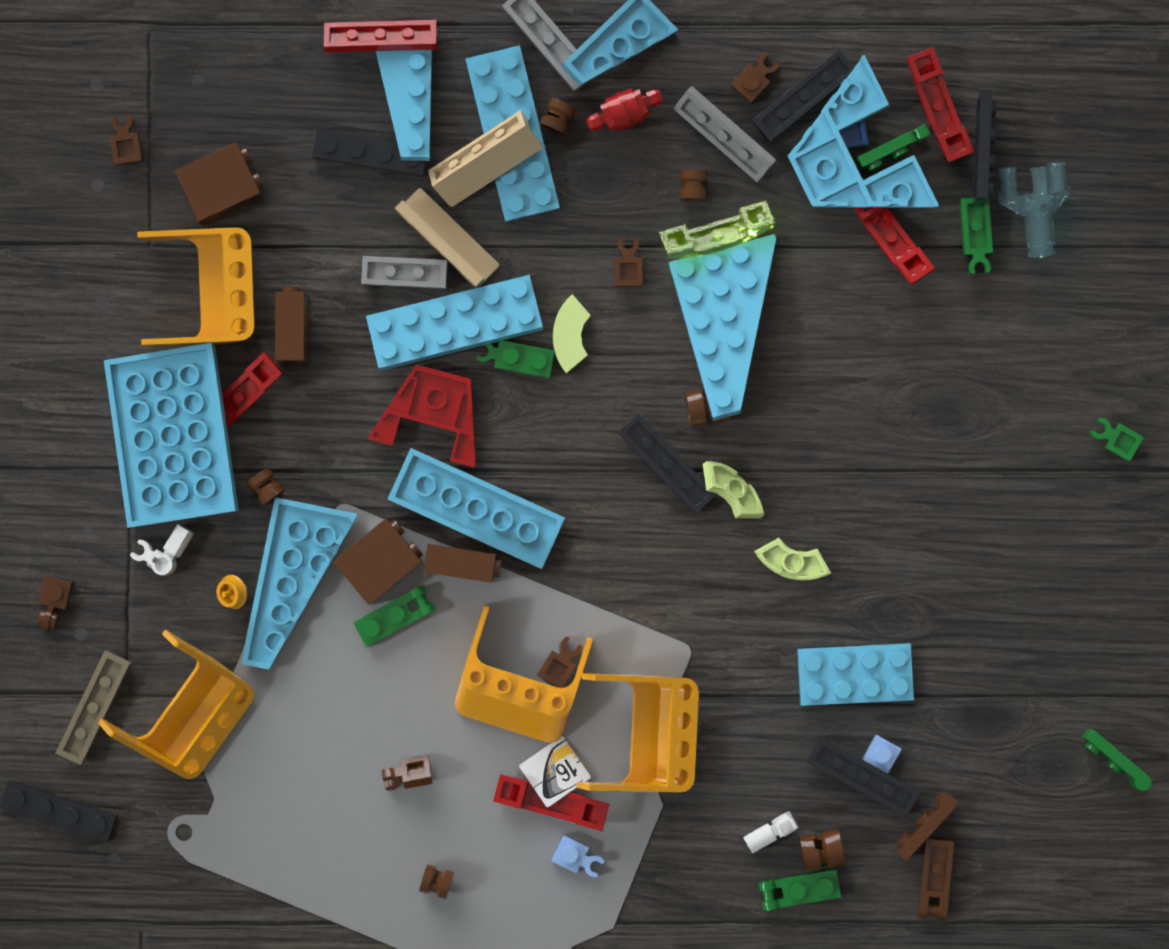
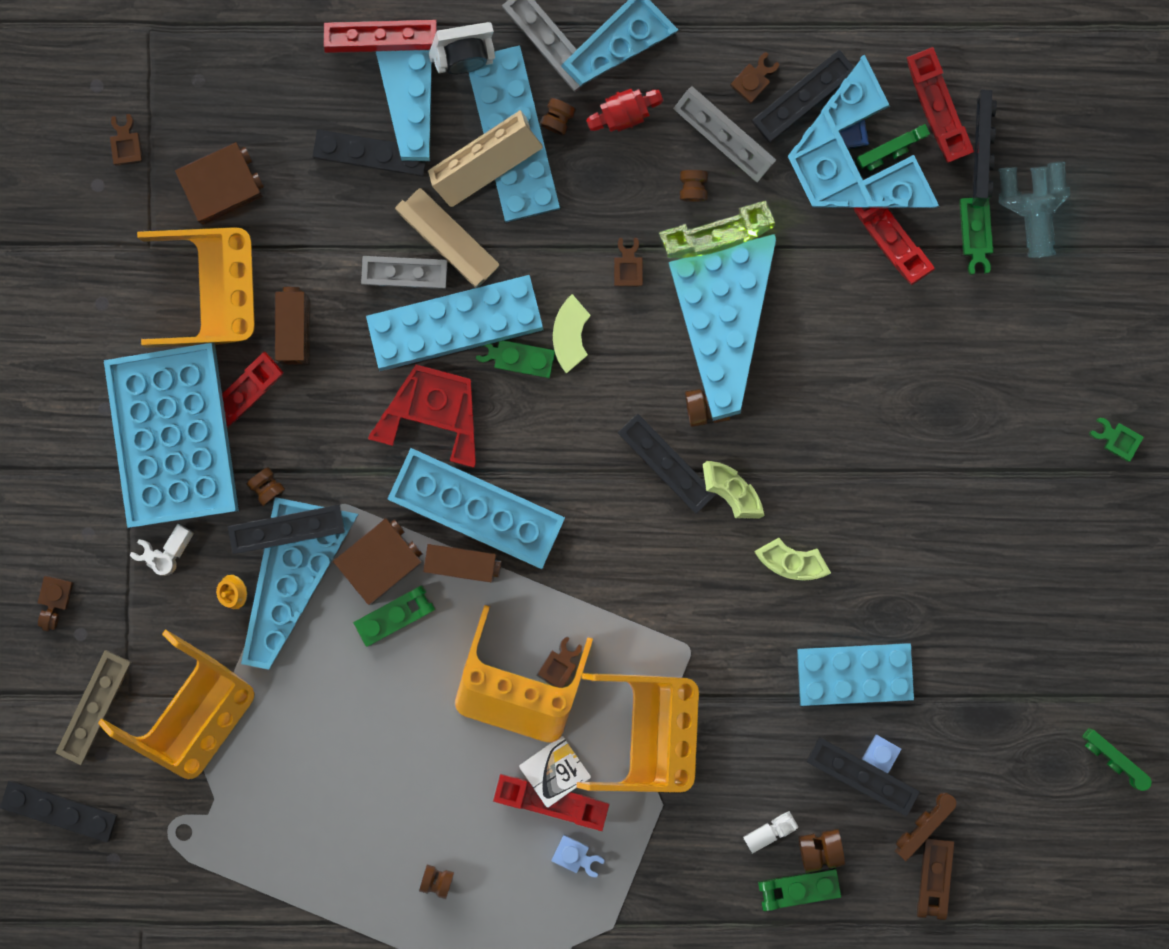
(286, 529): none -> black plate
(412, 774): reddish brown plate -> none
(463, 48): none -> piece

